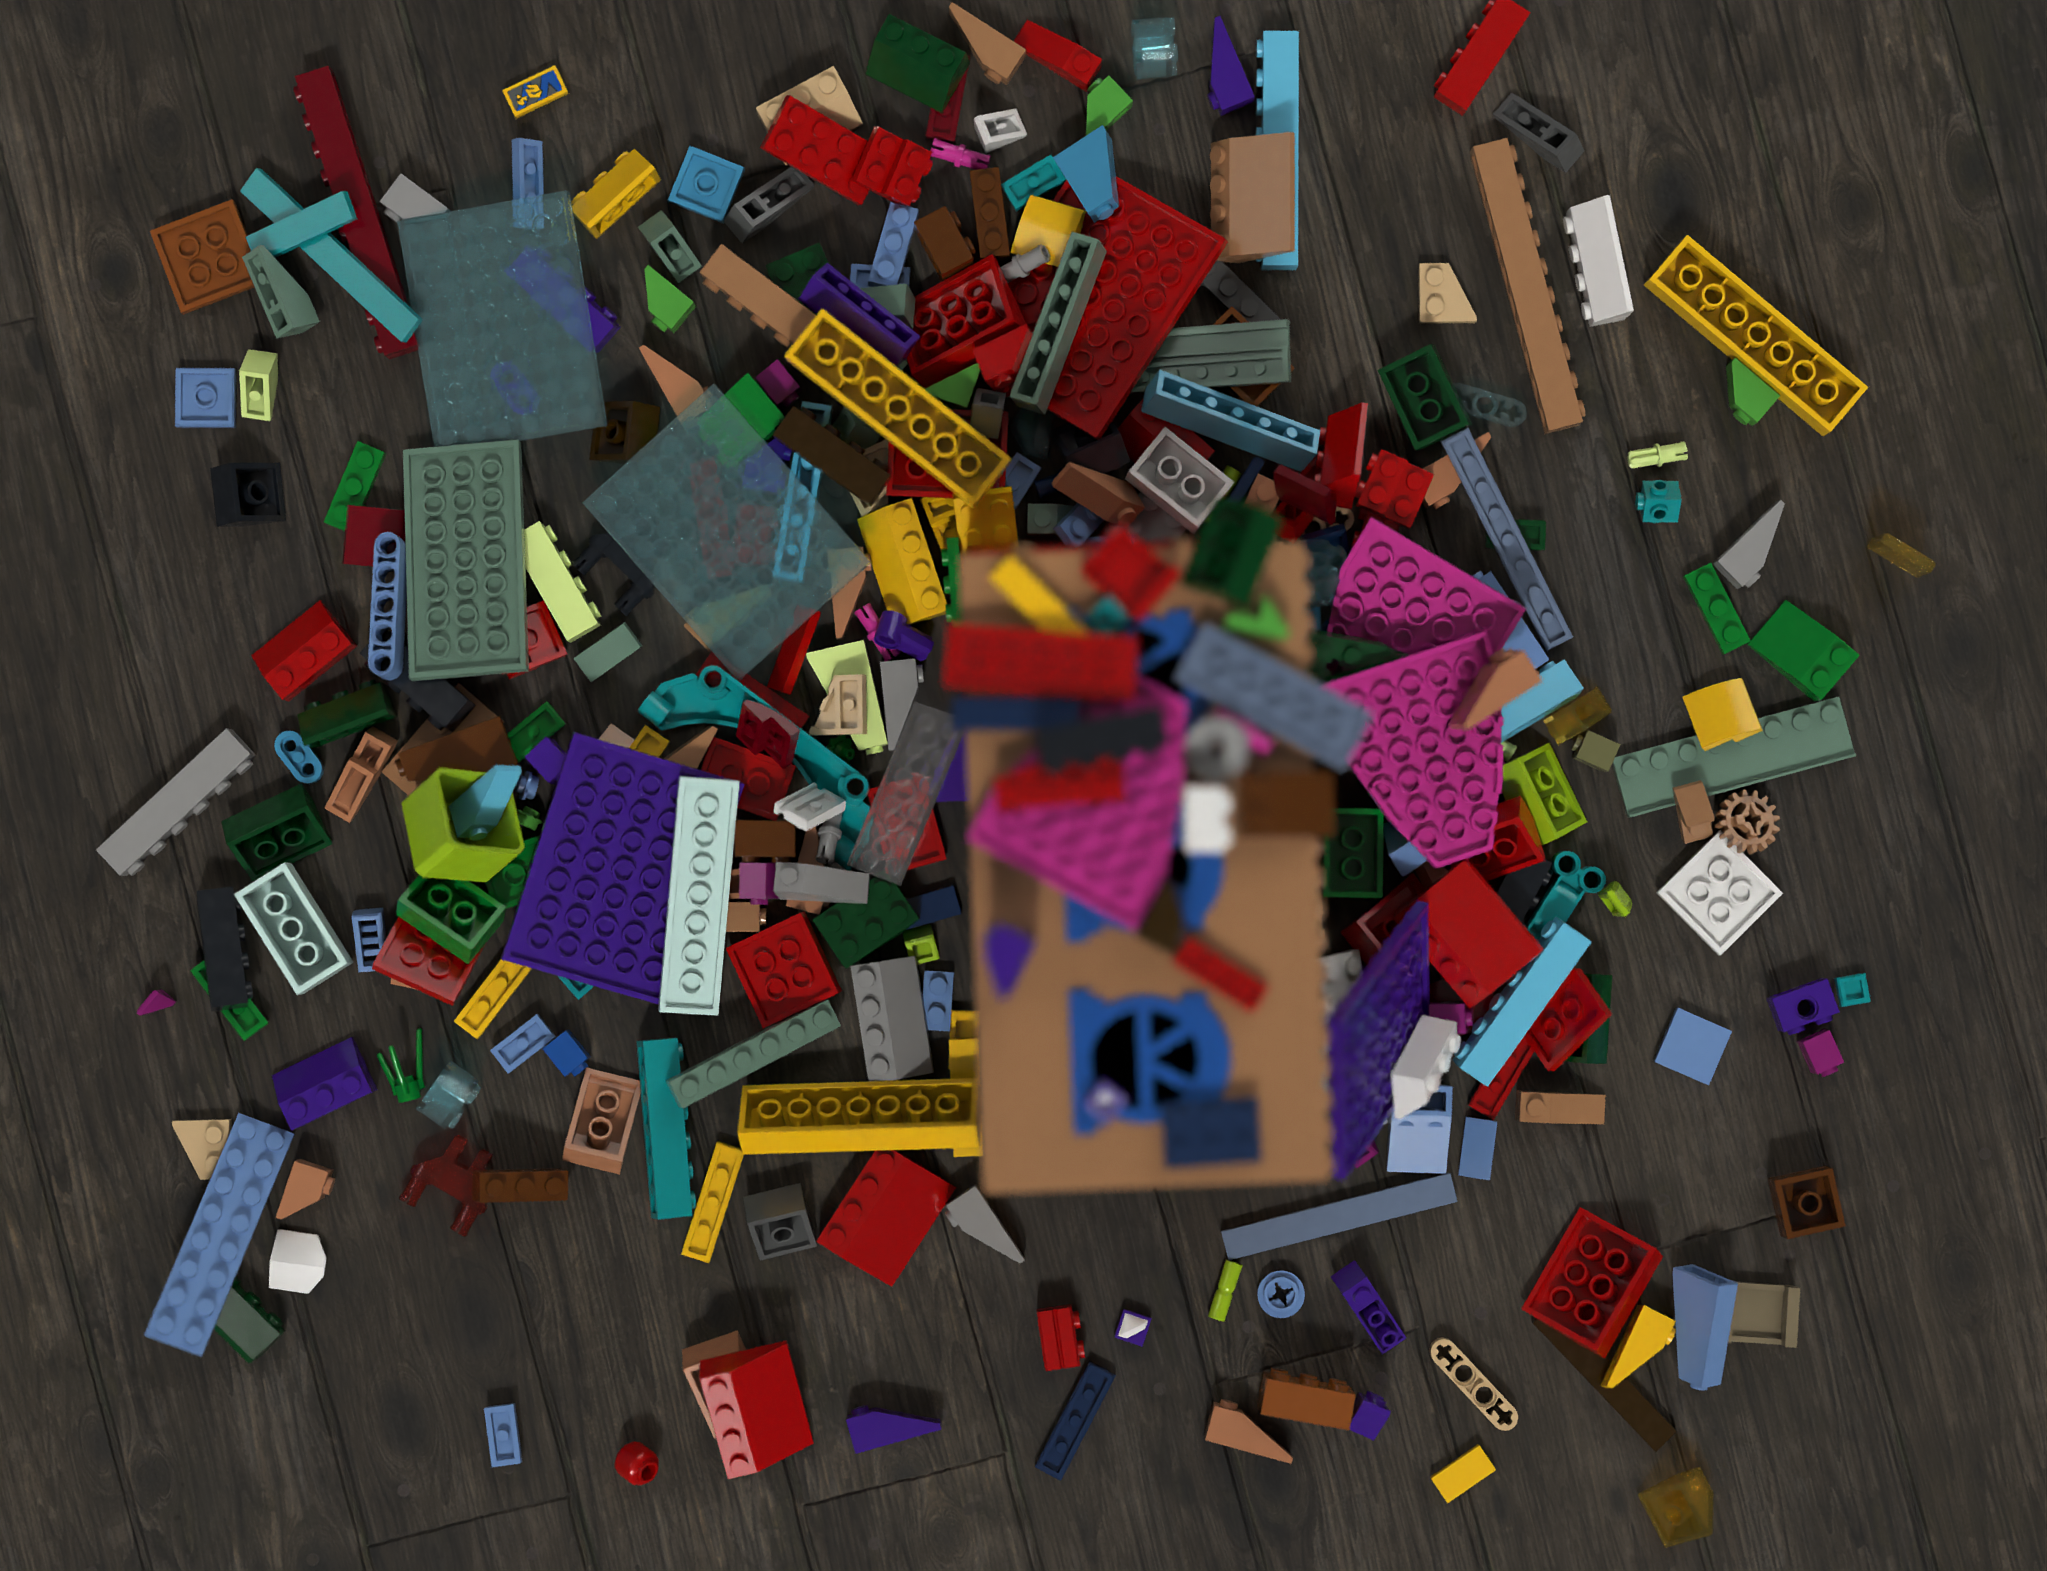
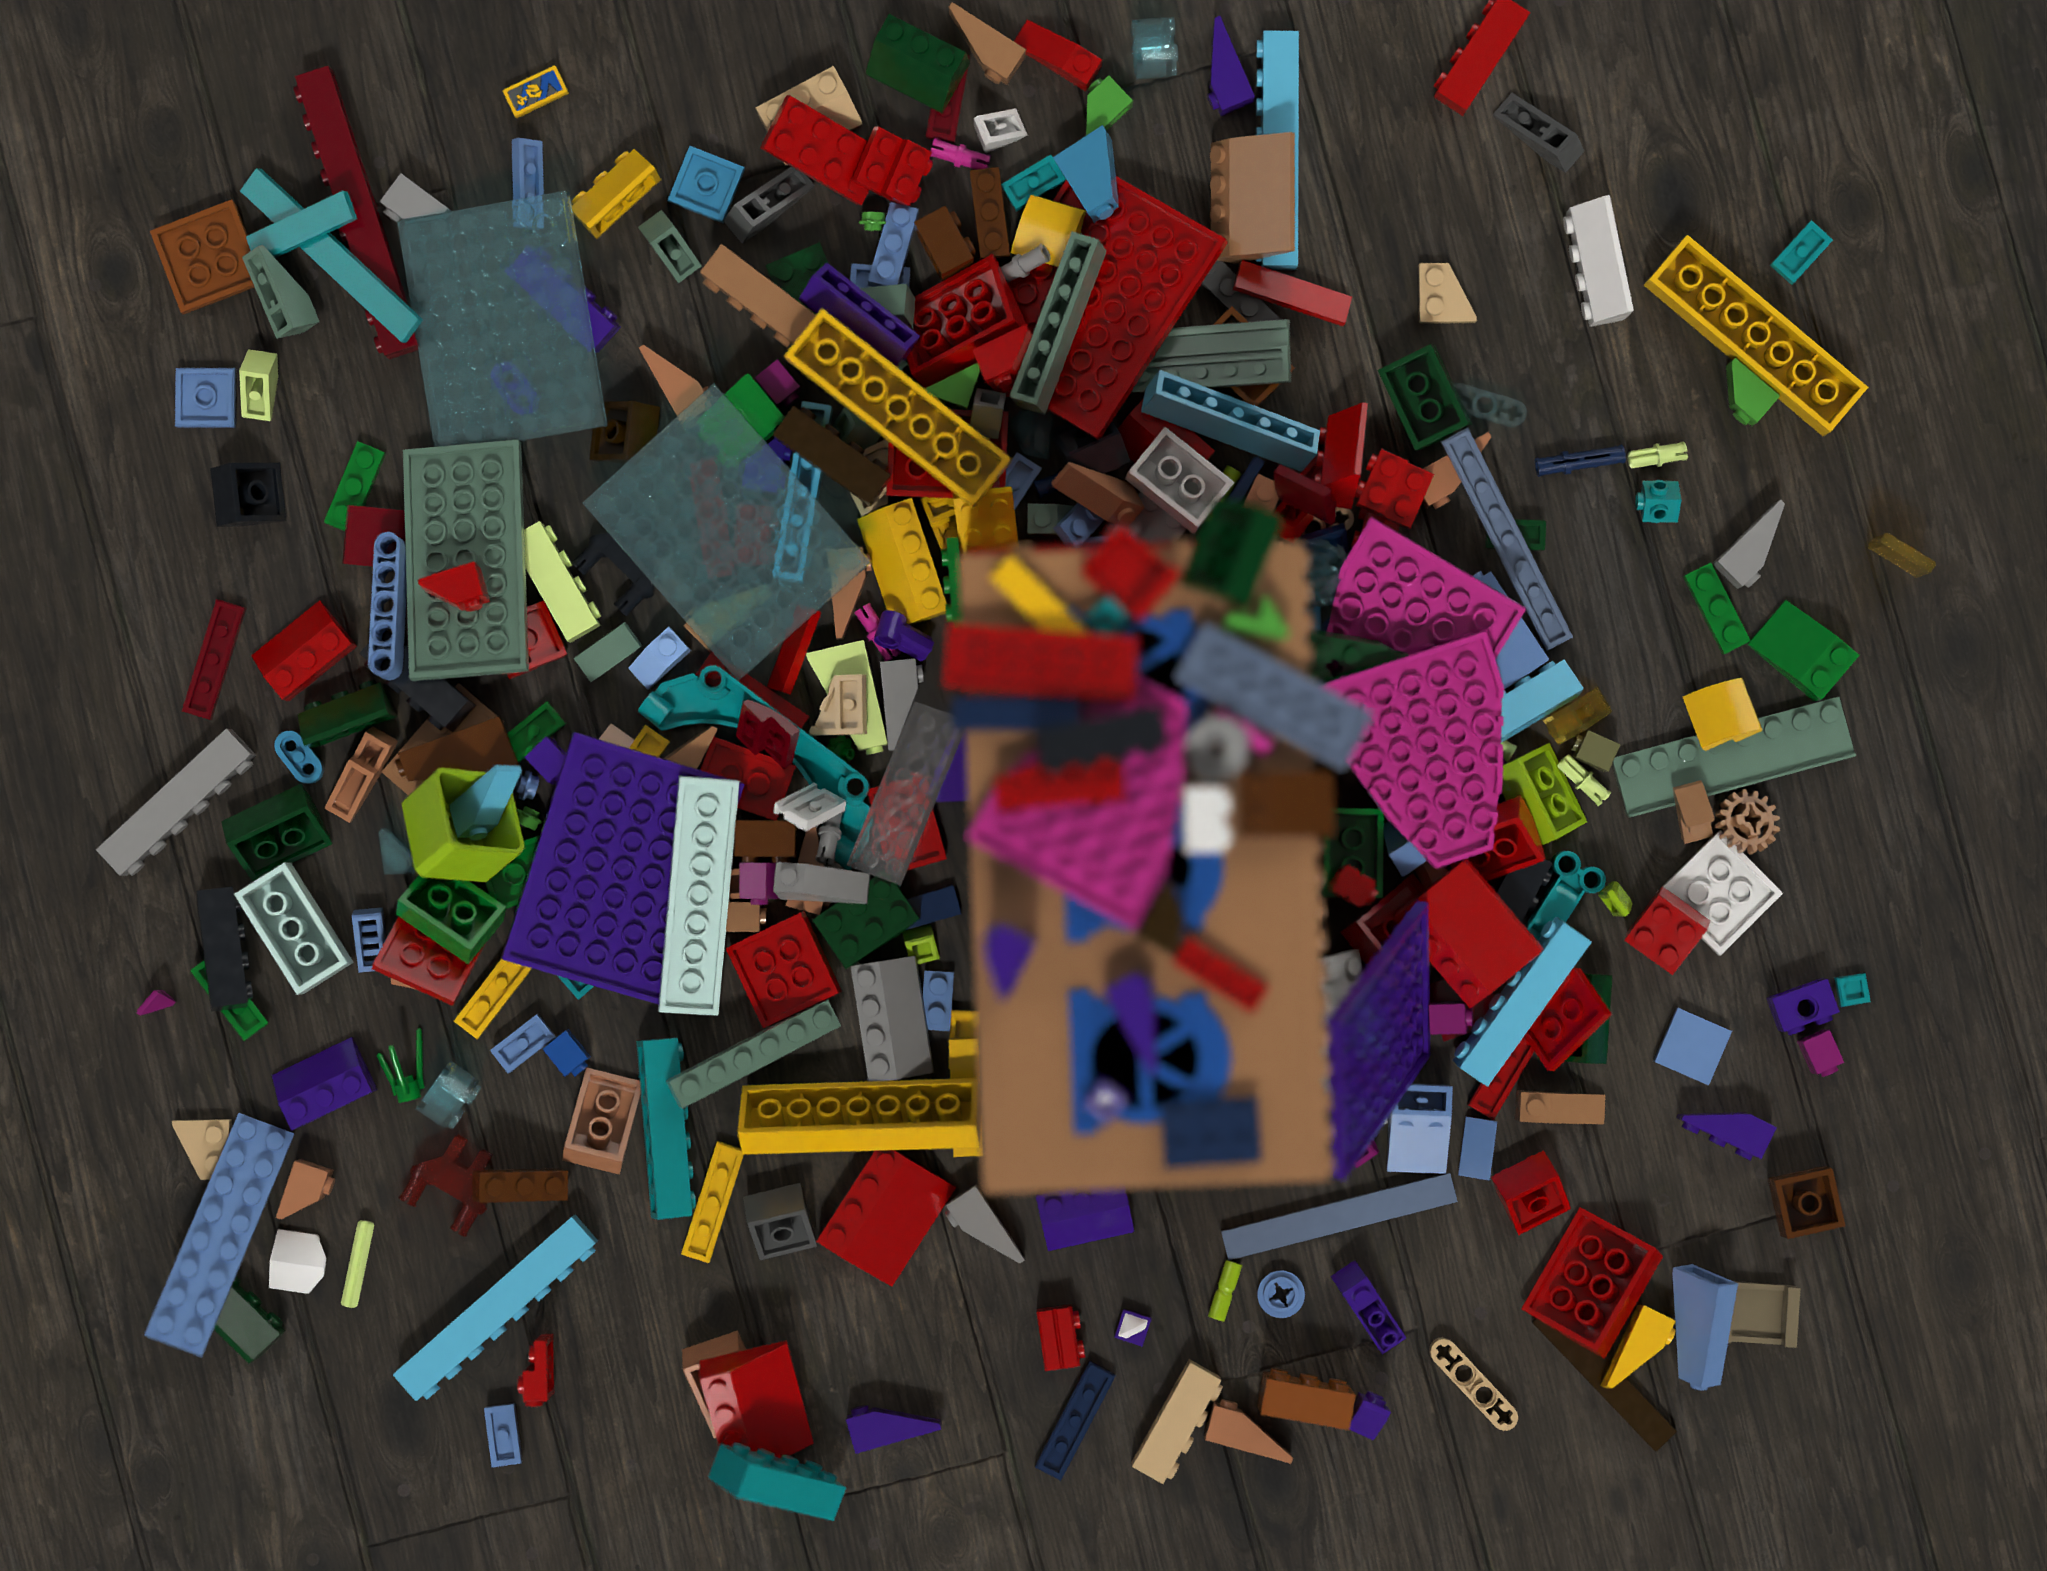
(214, 659): none -> dark red tile
(357, 1264): none -> yellowish green axle
(395, 855): none -> clear light blue slope
(458, 586): none -> red slope
(495, 1307): none -> medium azure brick
(538, 1378): none -> red plate
(636, 1463): red head -> none
(659, 658): none -> light blue slope
(666, 302): bright green slope -> none
(777, 1481): none -> teal brick
(873, 221): none -> bright green plate
(1083, 1216): none -> dark purple slope
(1135, 1011): none -> dark purple slope
(1176, 1422): none -> tan brick
(1292, 293): none -> red tile
(1353, 887): none -> red brick
(1423, 1063): white slope -> none
(1463, 1473): yellow tile -> none
(1495, 686): nougat slope -> none
(1526, 285): medium nougat brick -> none
(1531, 1192): none -> red slope
(1566, 464): none -> dark blue pin
(1583, 779): none -> yellowish green axle
(1667, 930): none -> red brick
(1680, 1507): clear yellow slope -> none
(1740, 1130): none -> dark purple slope
(1801, 252): none -> teal plate

